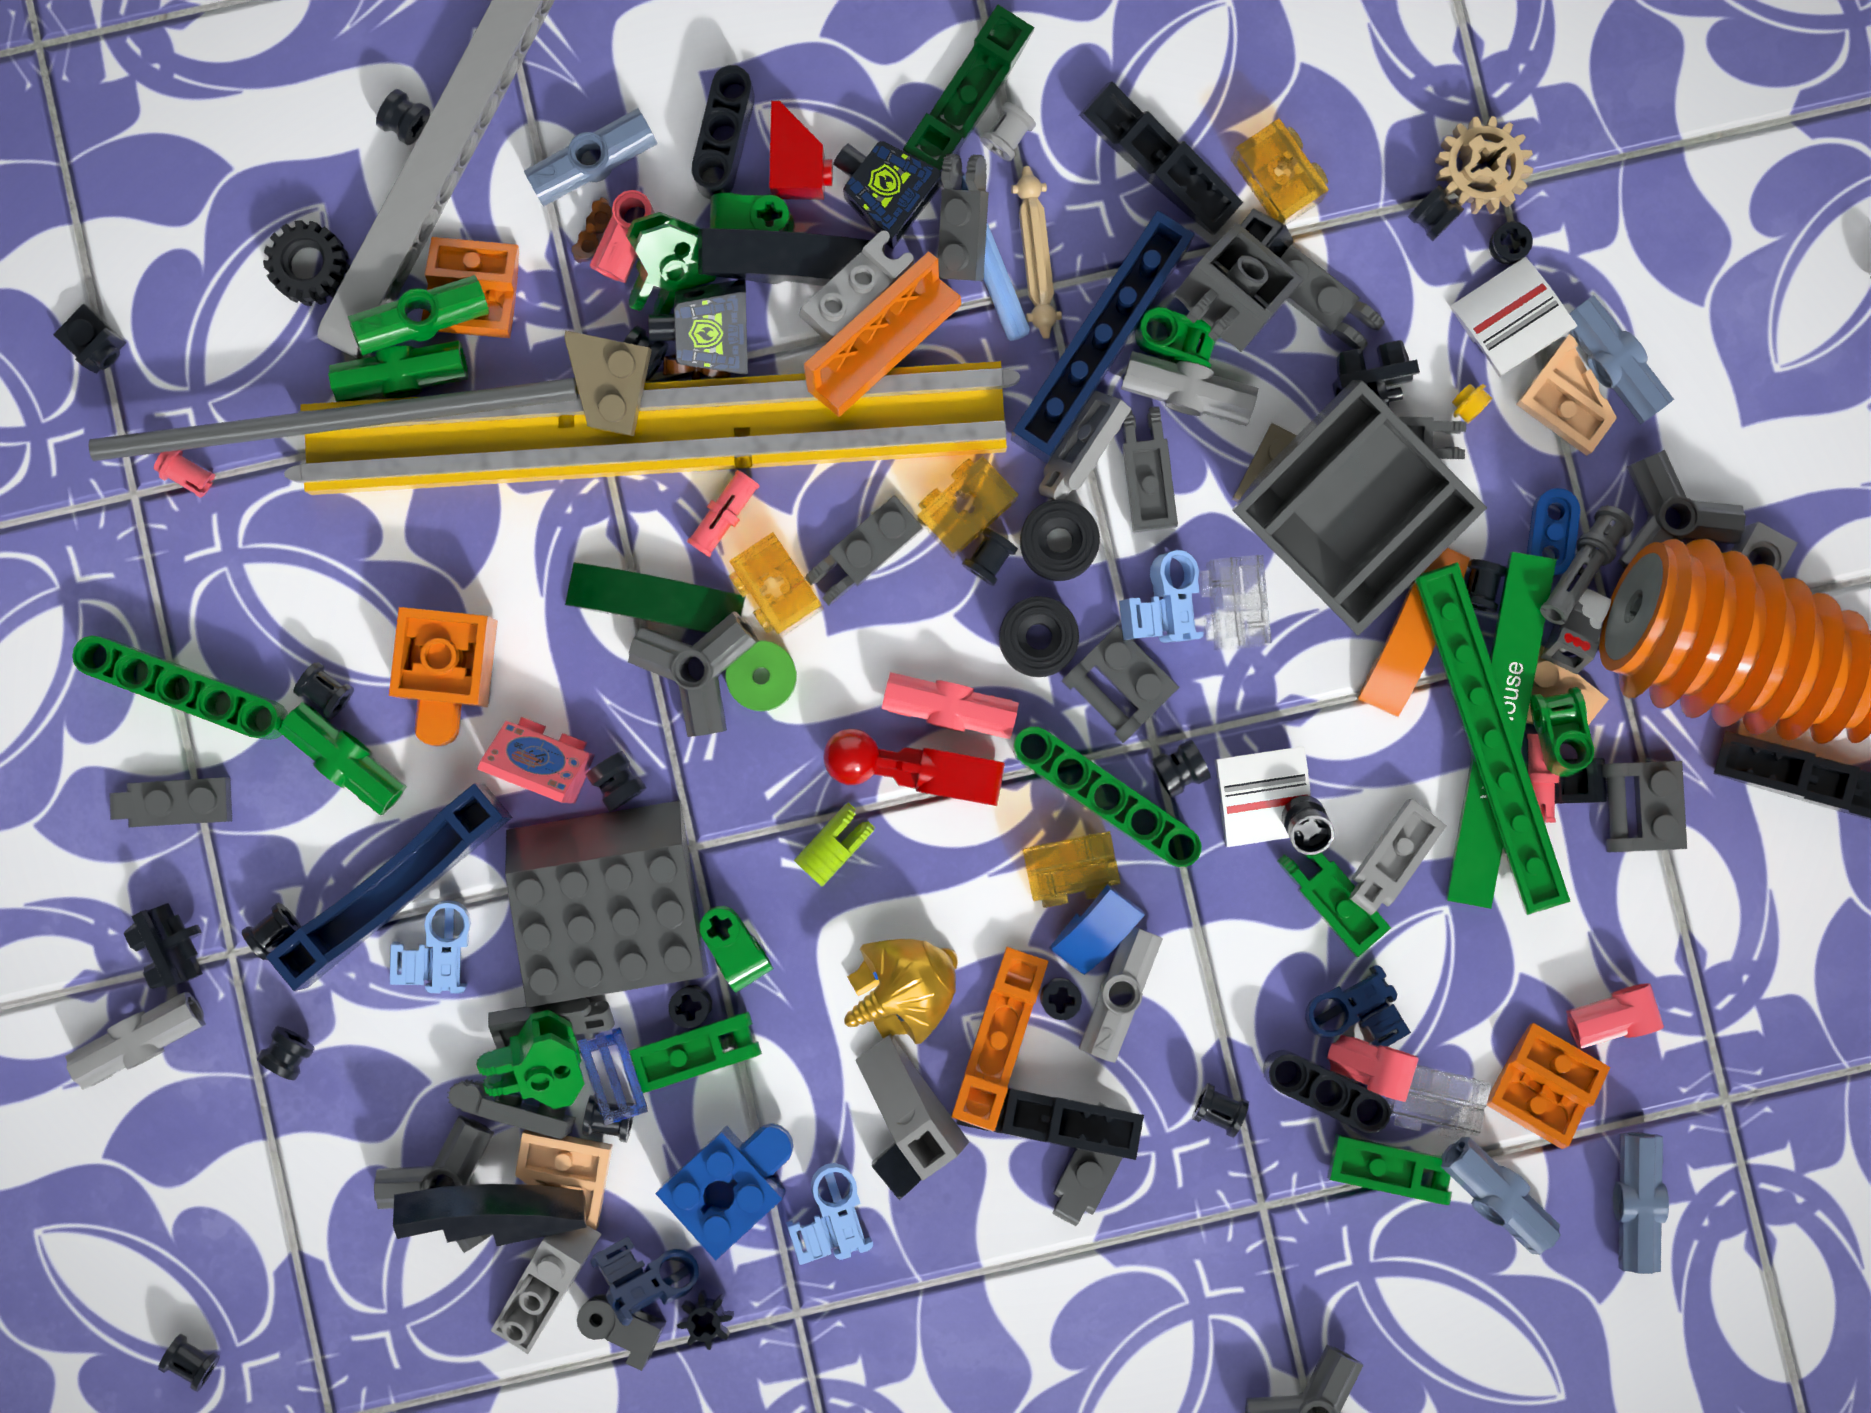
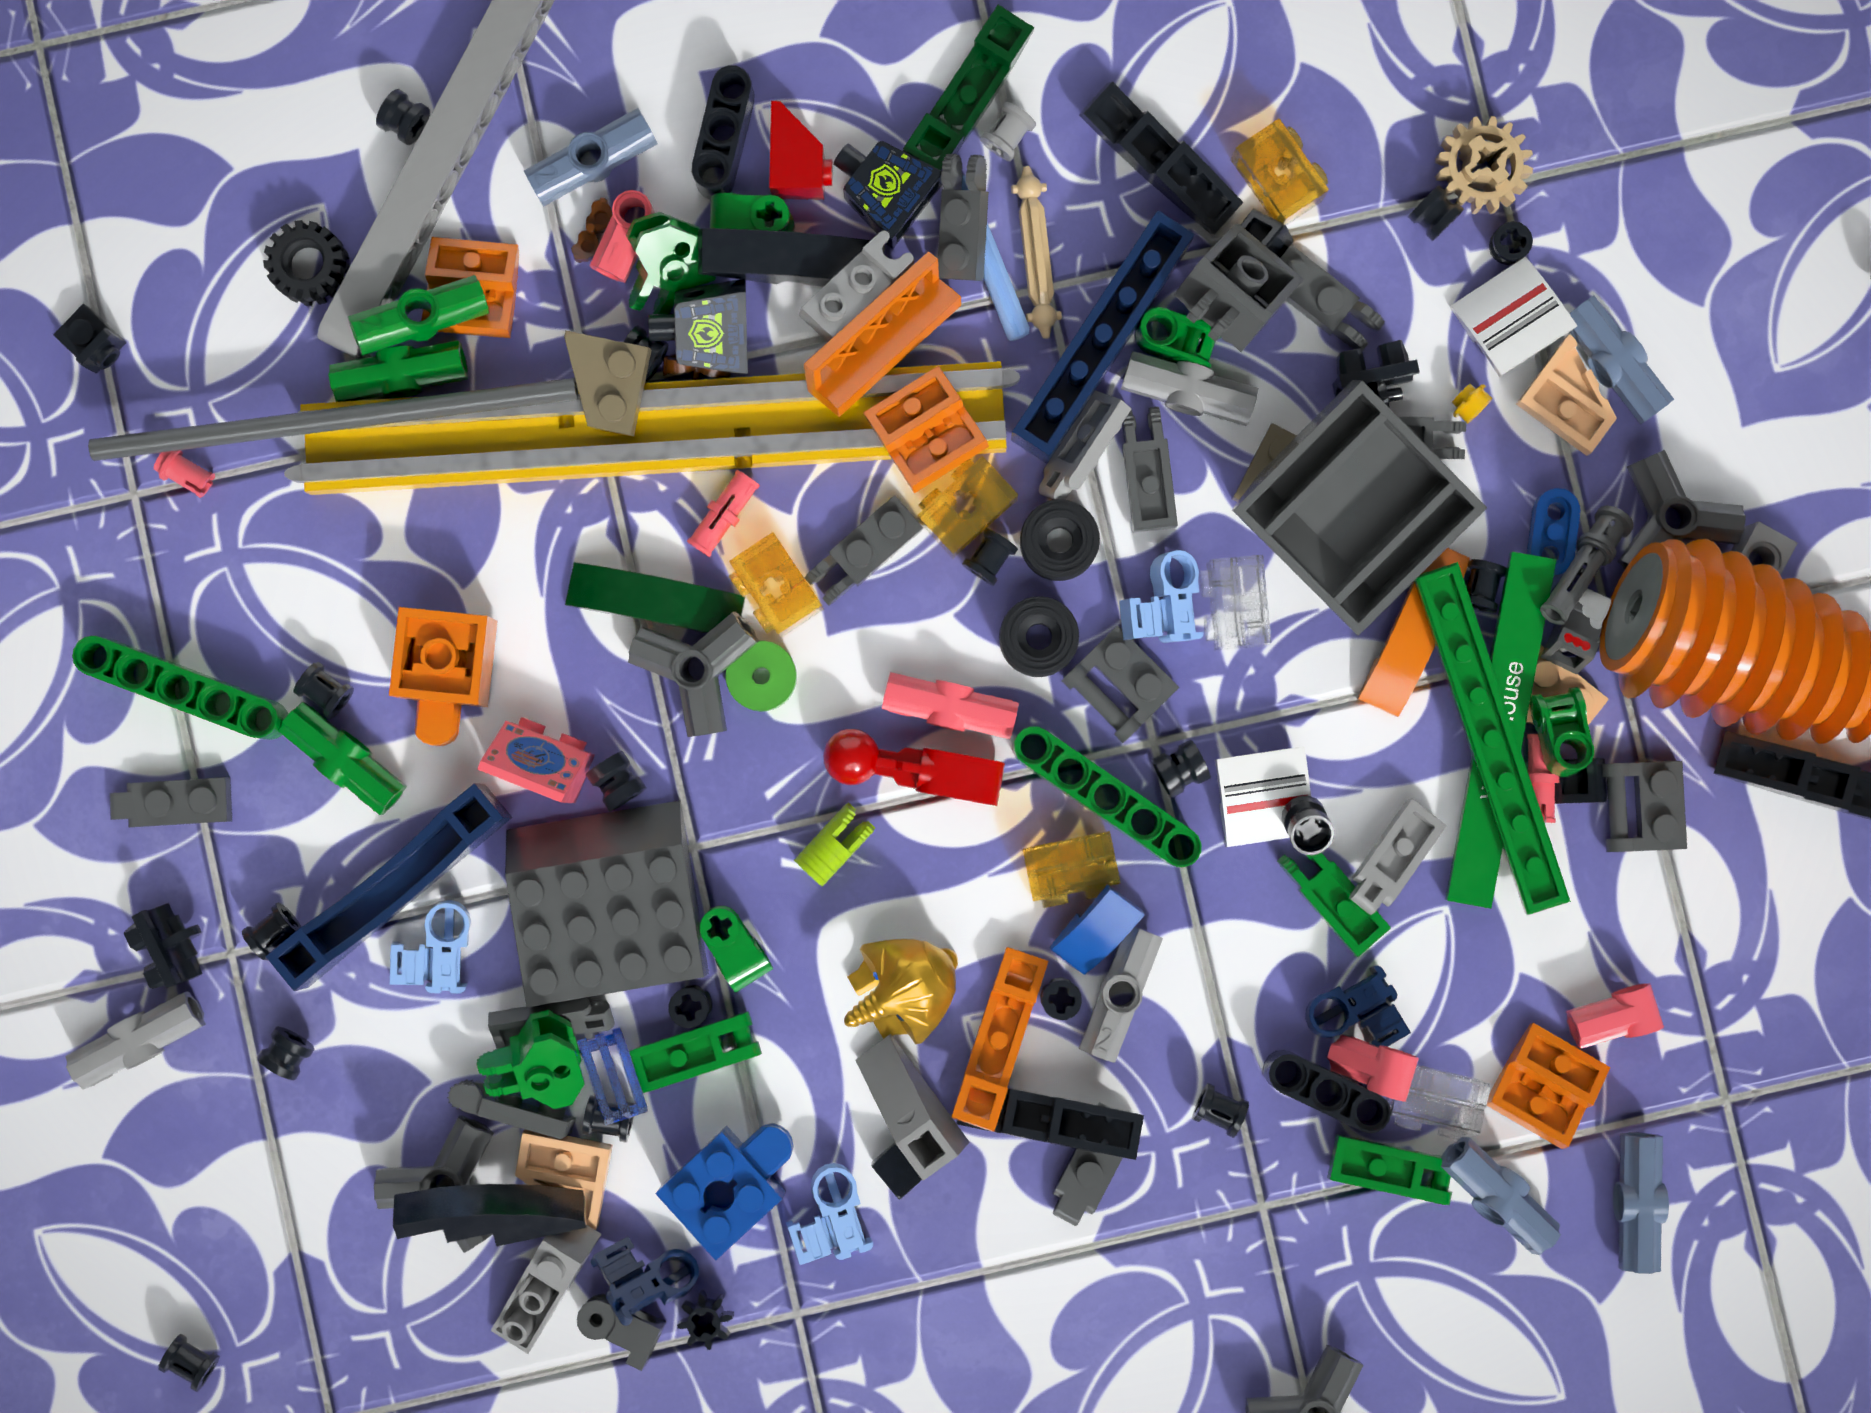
(926, 429): none -> orange slope

